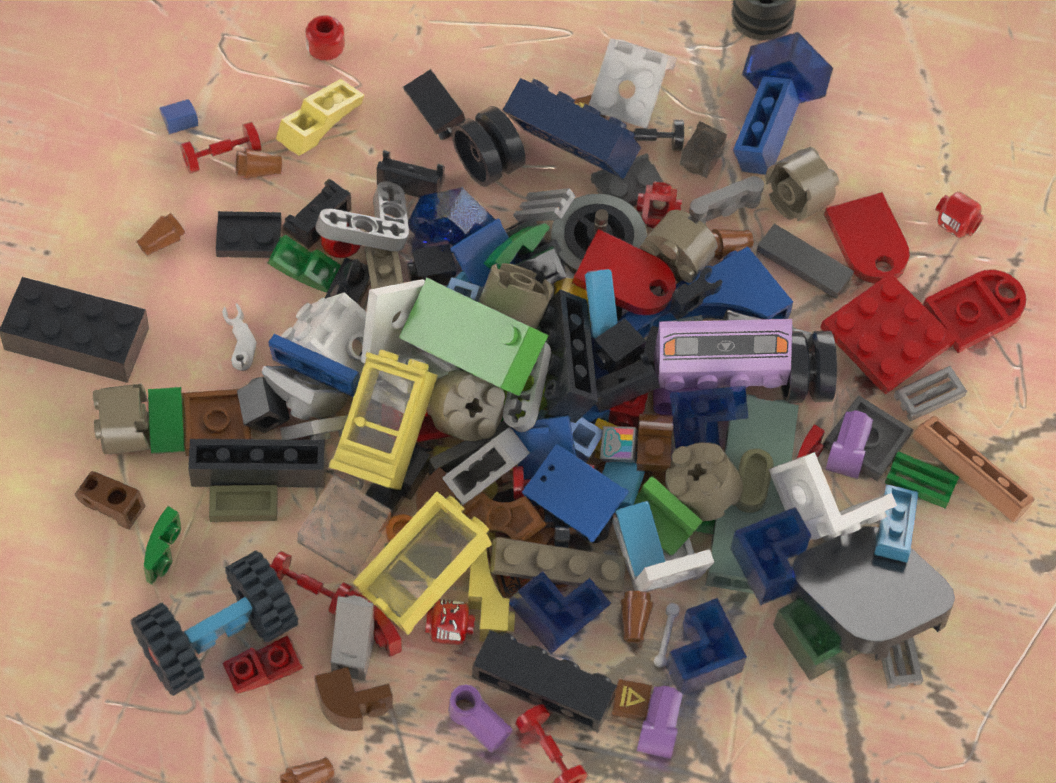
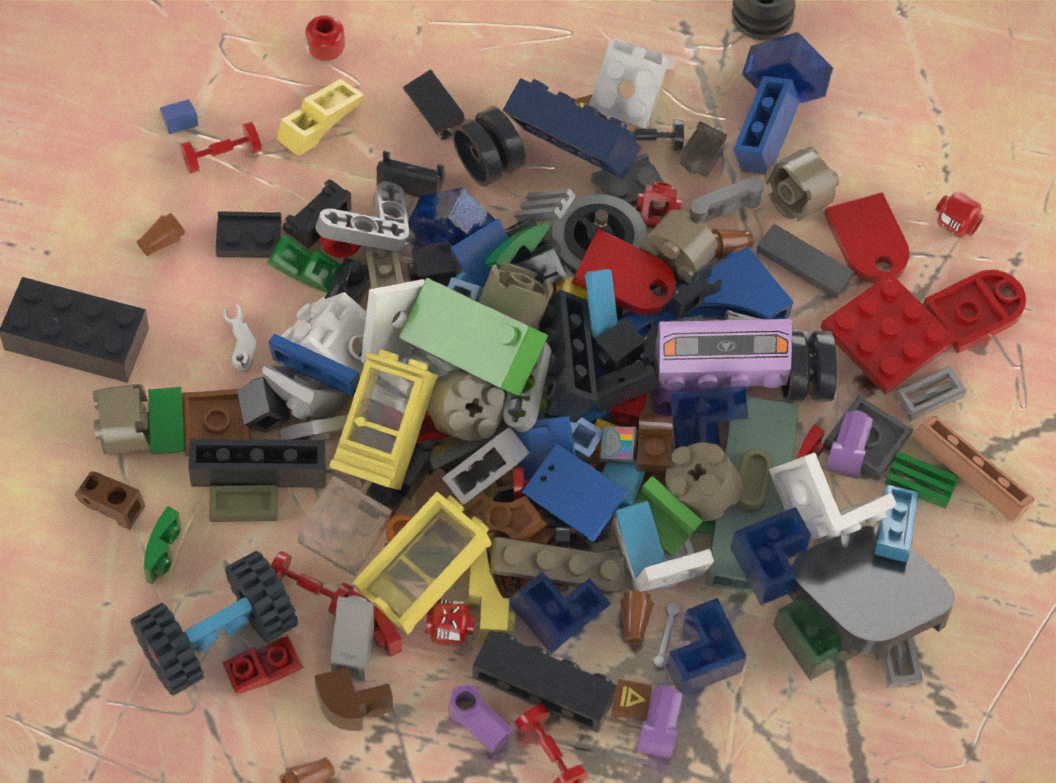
(257, 164): dark orange cone -> none

